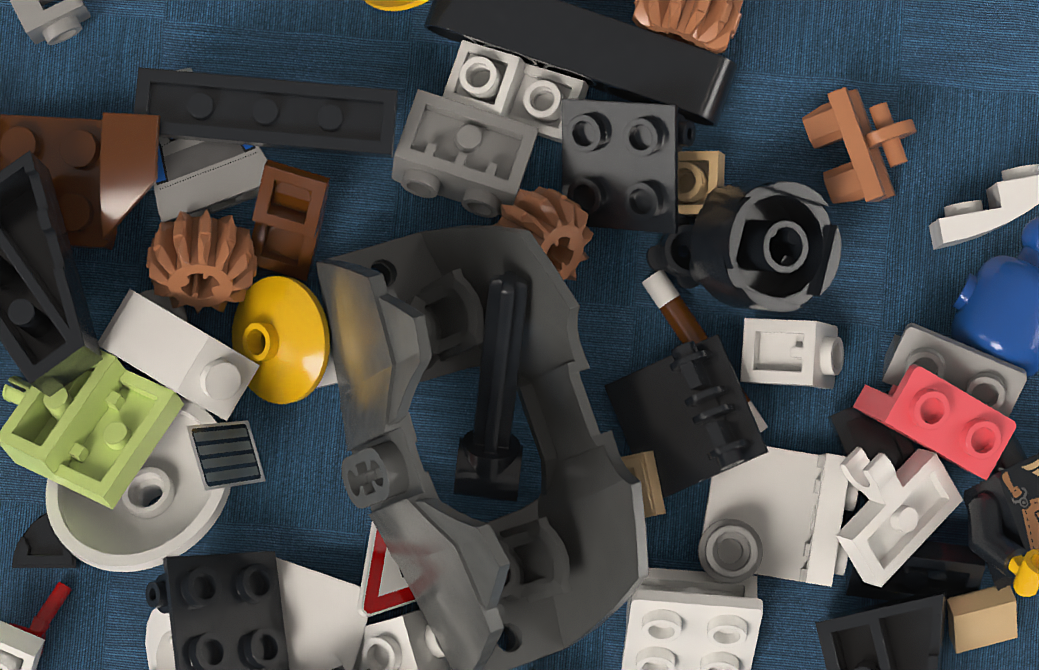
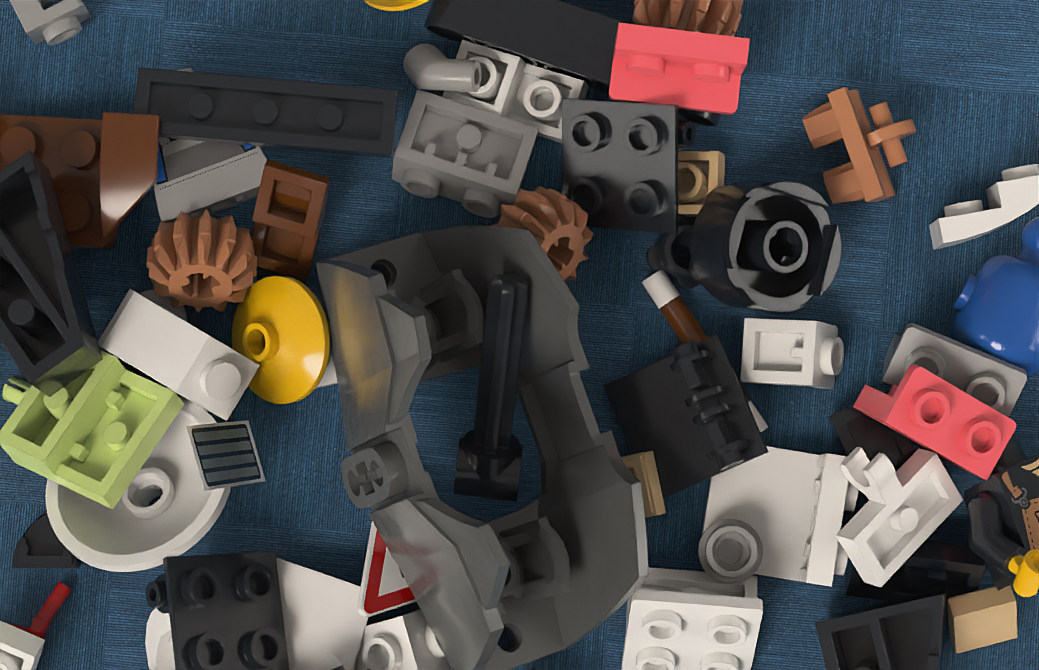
(434, 71): none -> light grey arm
(678, 68): none -> coral bracket

